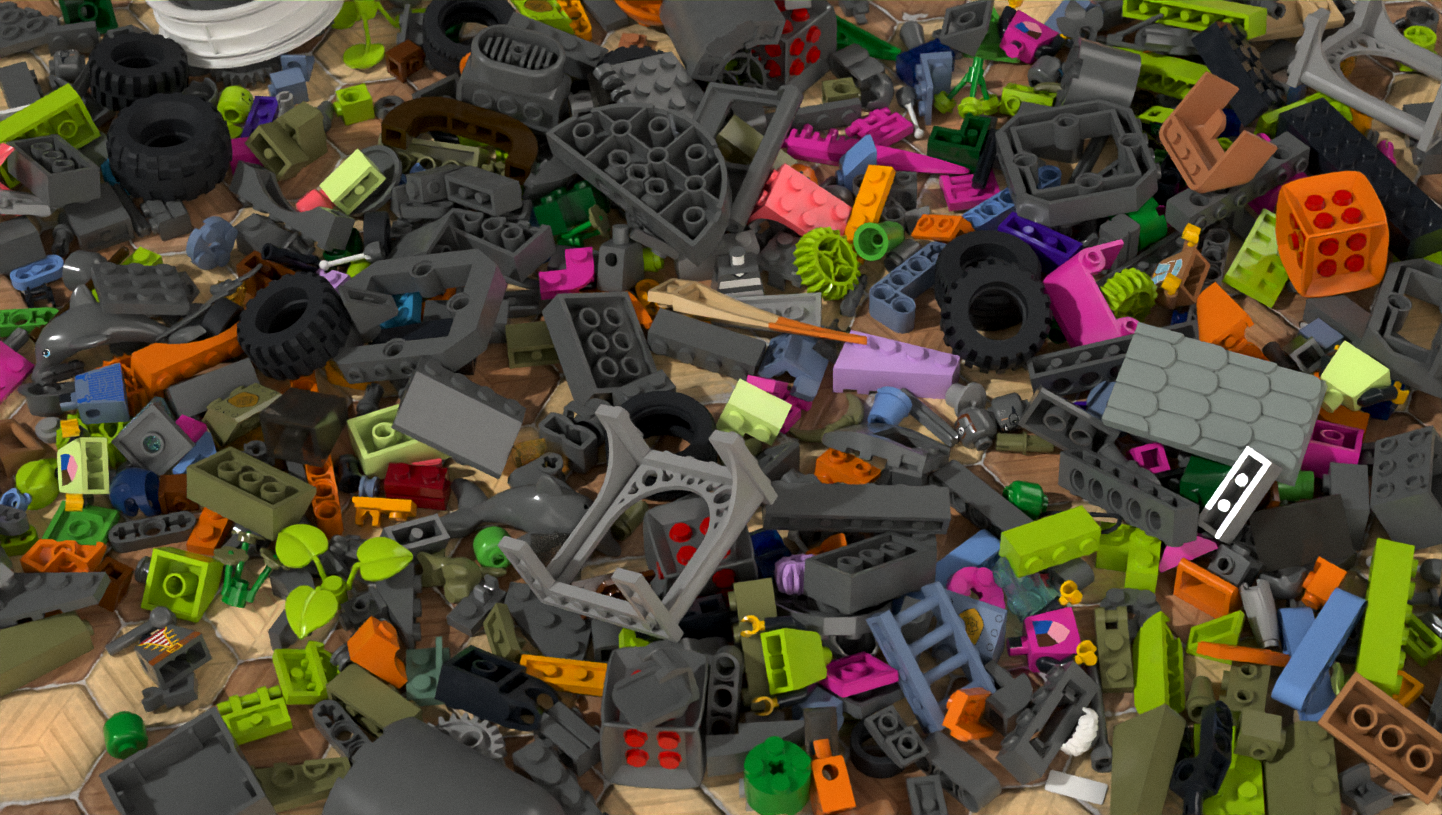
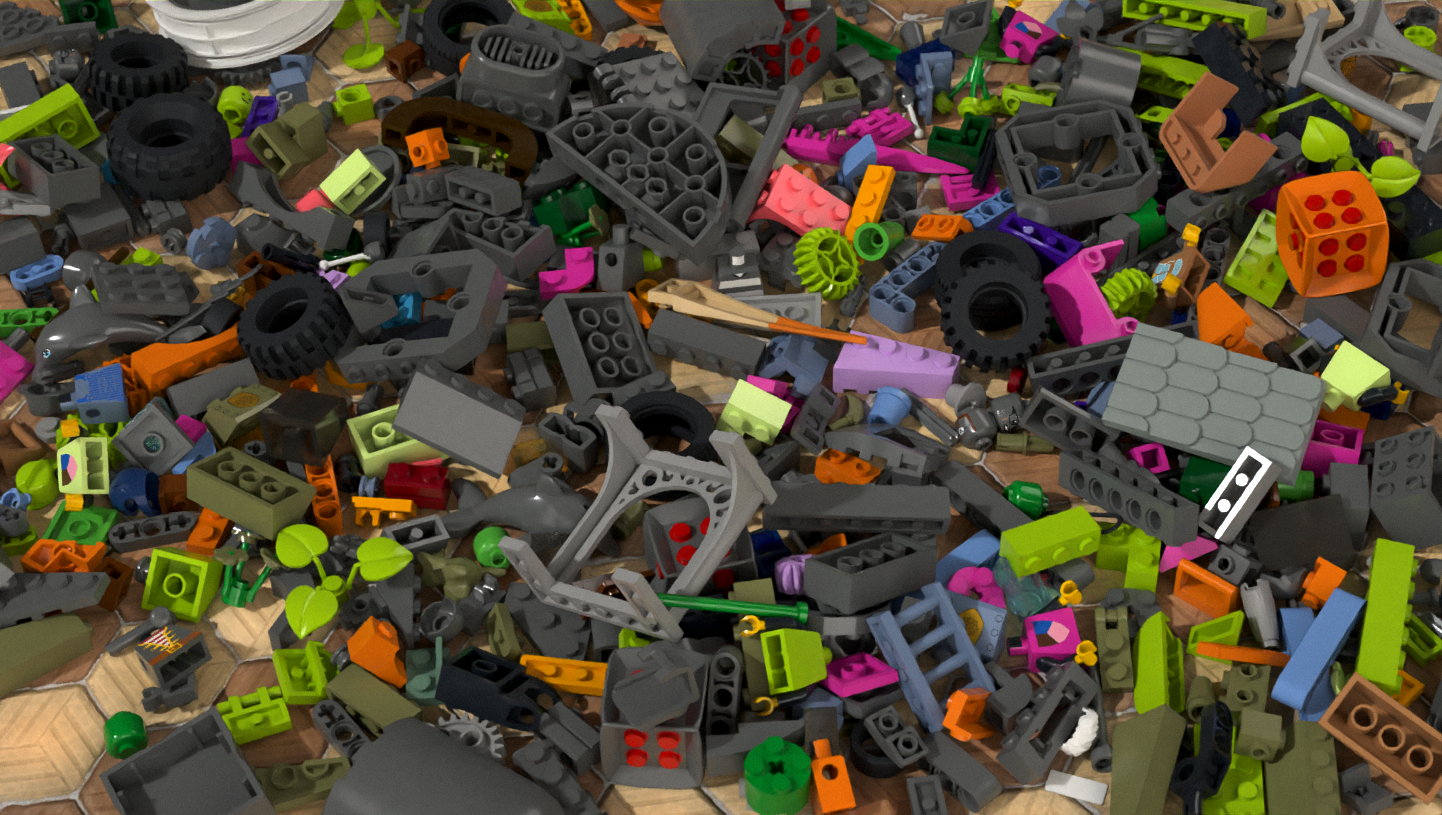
(174, 241): none -> dark grey bush
(427, 148): none -> orange brick
(442, 619): none -> dark grey hair
(530, 380): none -> dark grey brick
(799, 612): none -> green bar
(813, 418): none -> dark grey slope
(1017, 380): none -> dark red tile
(1326, 140): none -> lime plant

